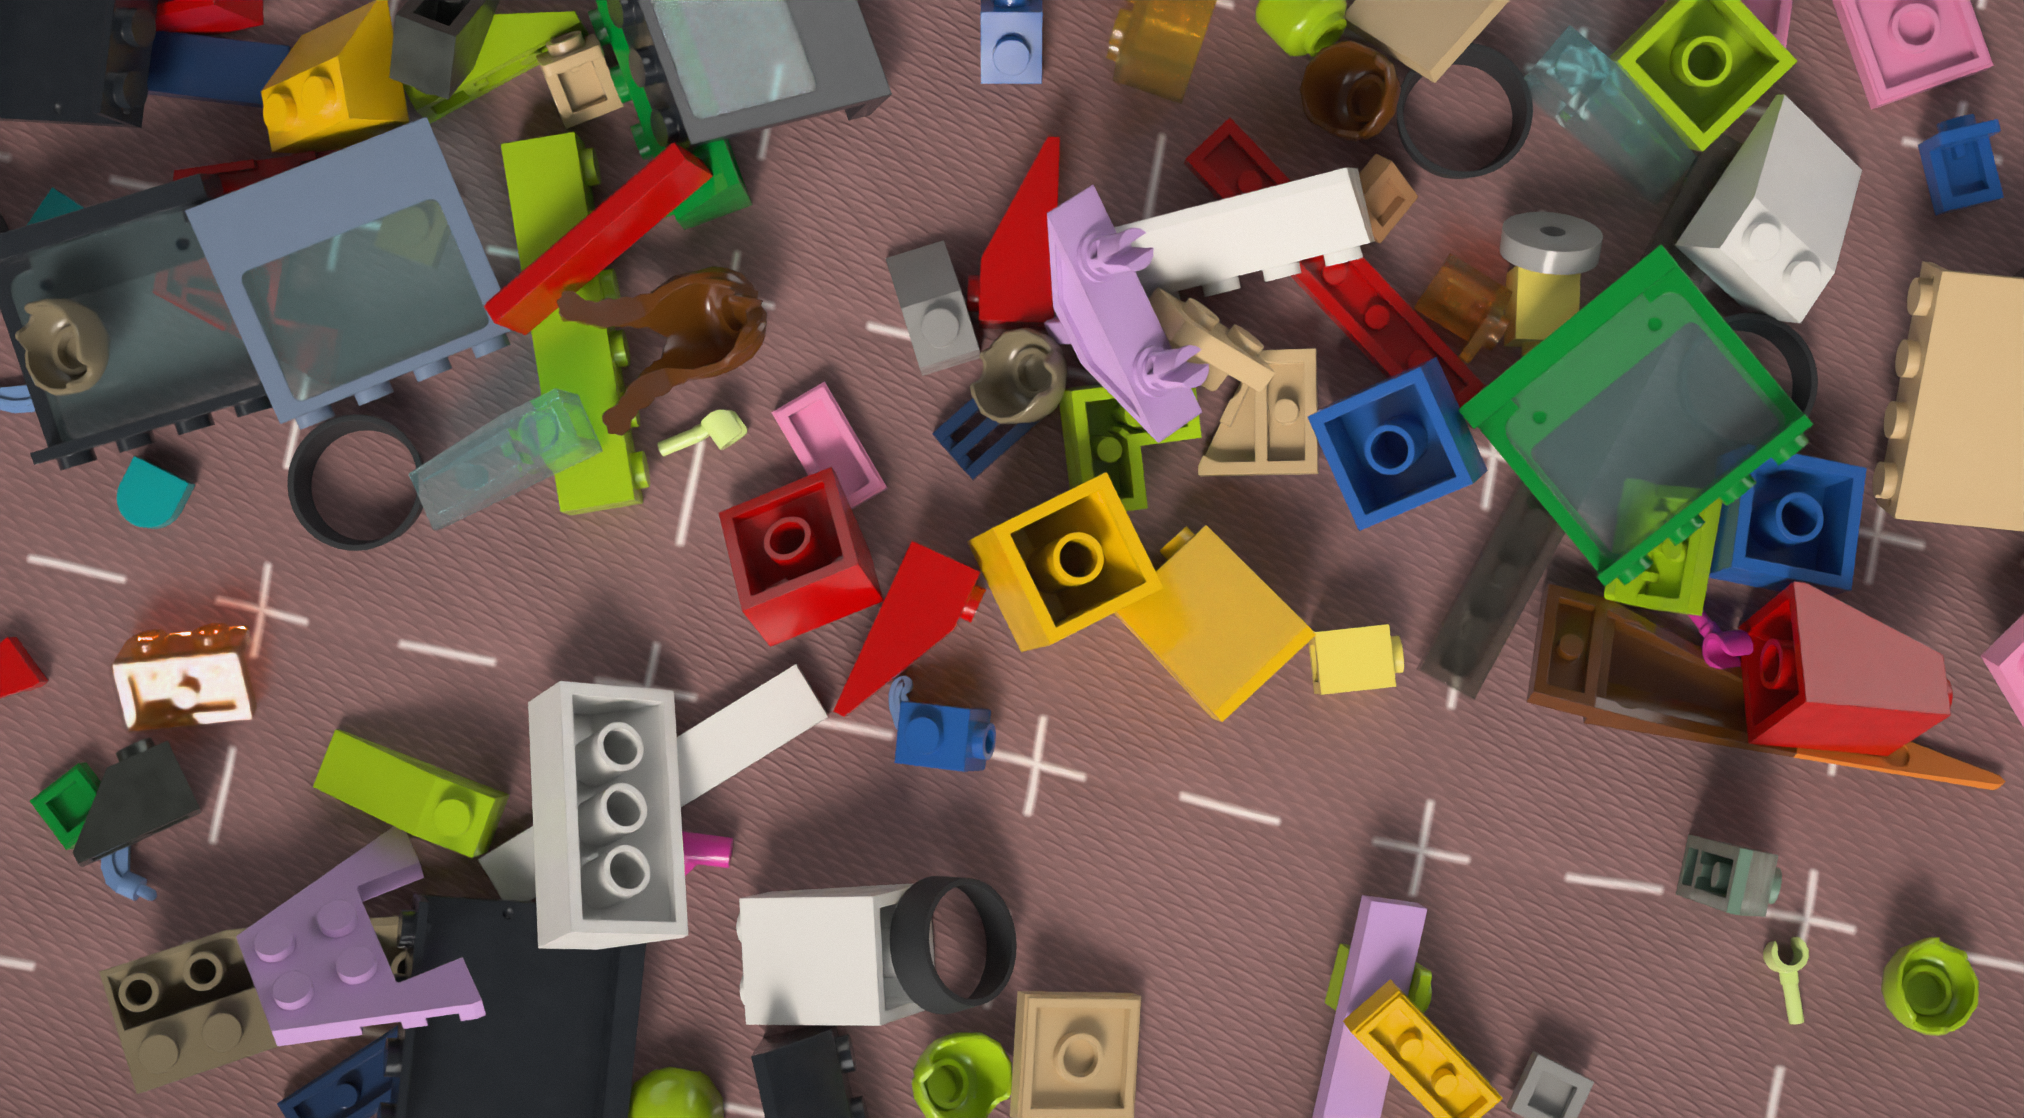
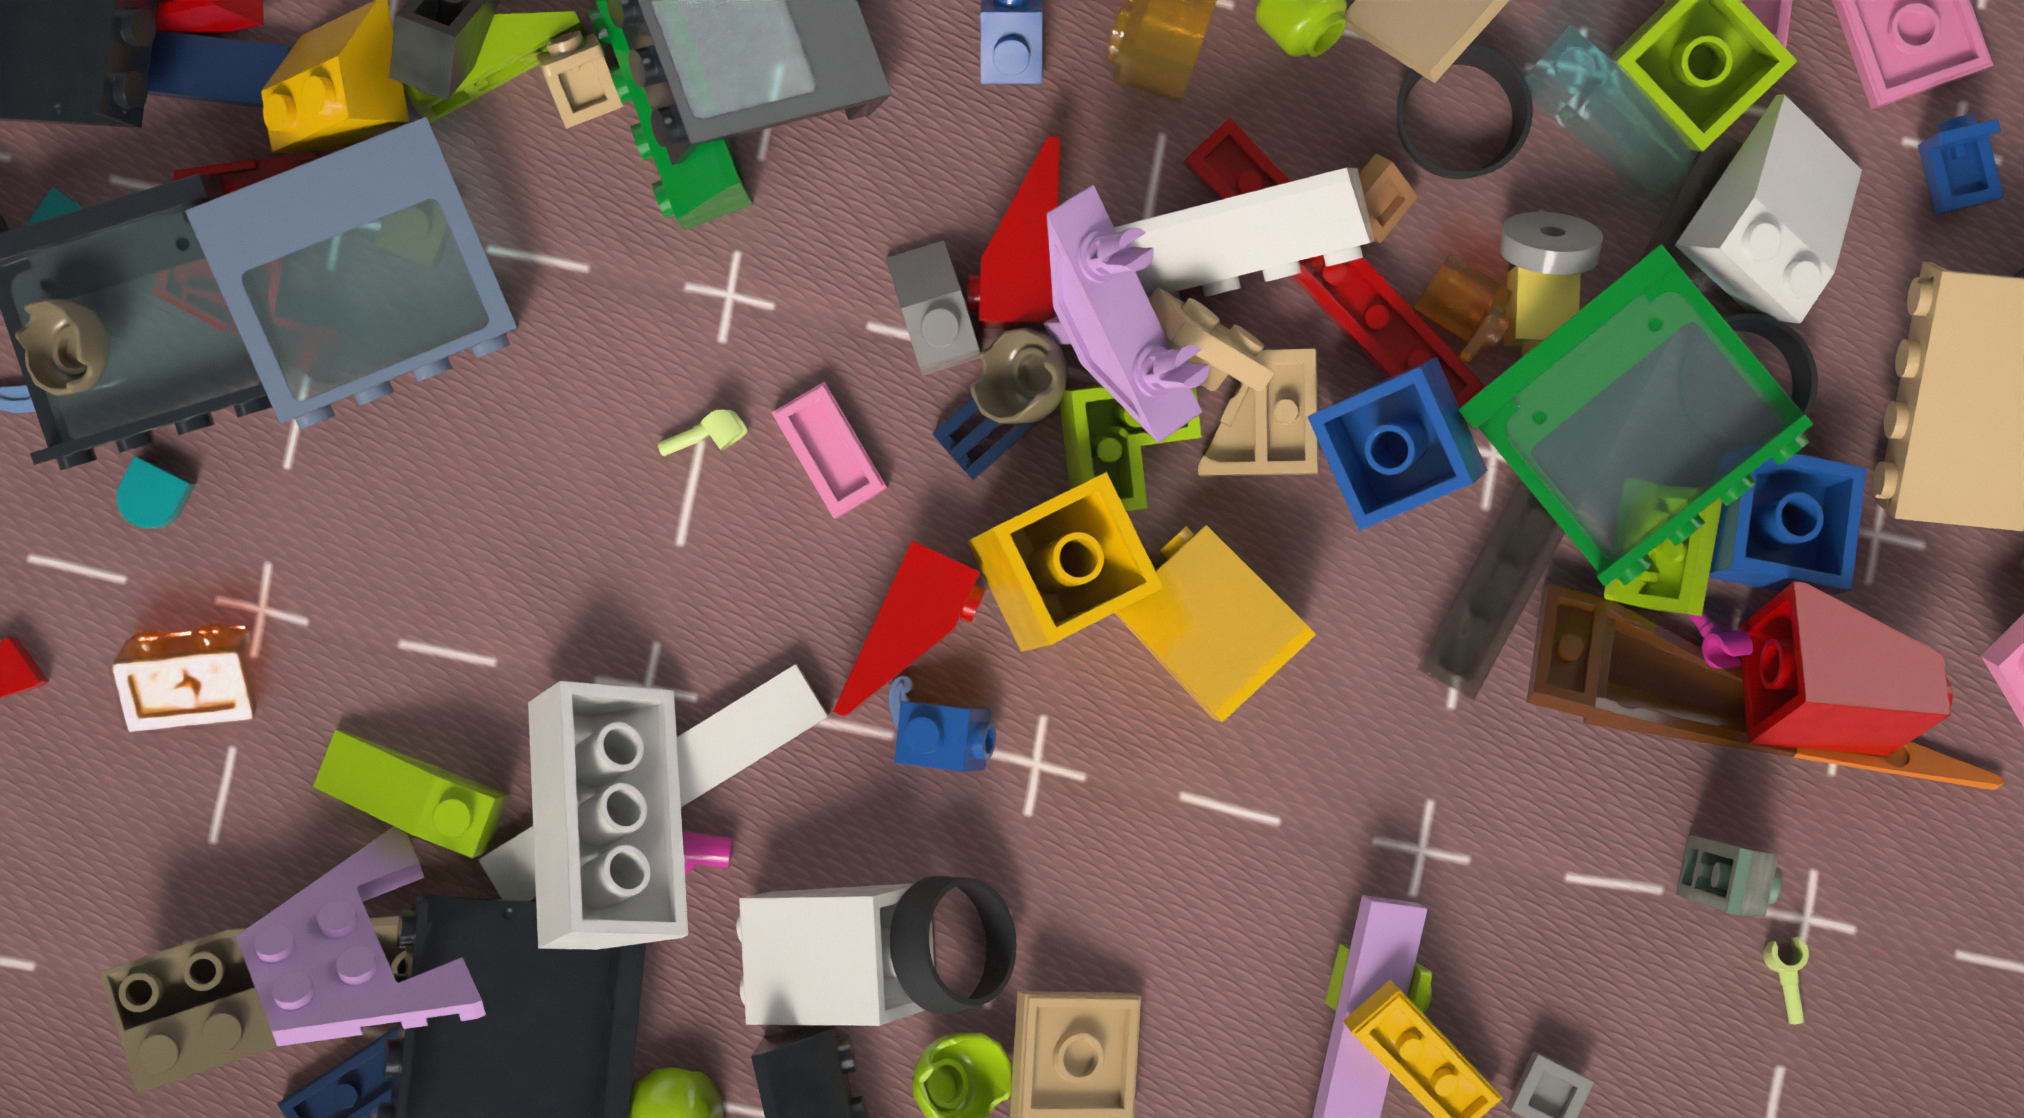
(67, 803): green tile -> none
(123, 881): medium blue piece -> none
(135, 801): pearl dark grey slope -> none
(302, 469): black tyre -> none
(505, 457): clear light blue slope -> none
(548, 196): lime brick -> none
(598, 239): red tile -> none
(709, 327): reddish brown hair -> none
(799, 557): red slope -> none
(1350, 90): reddish brown hair -> none
(1355, 659): light yellow brick -> none
(1930, 987): lime hair -> none

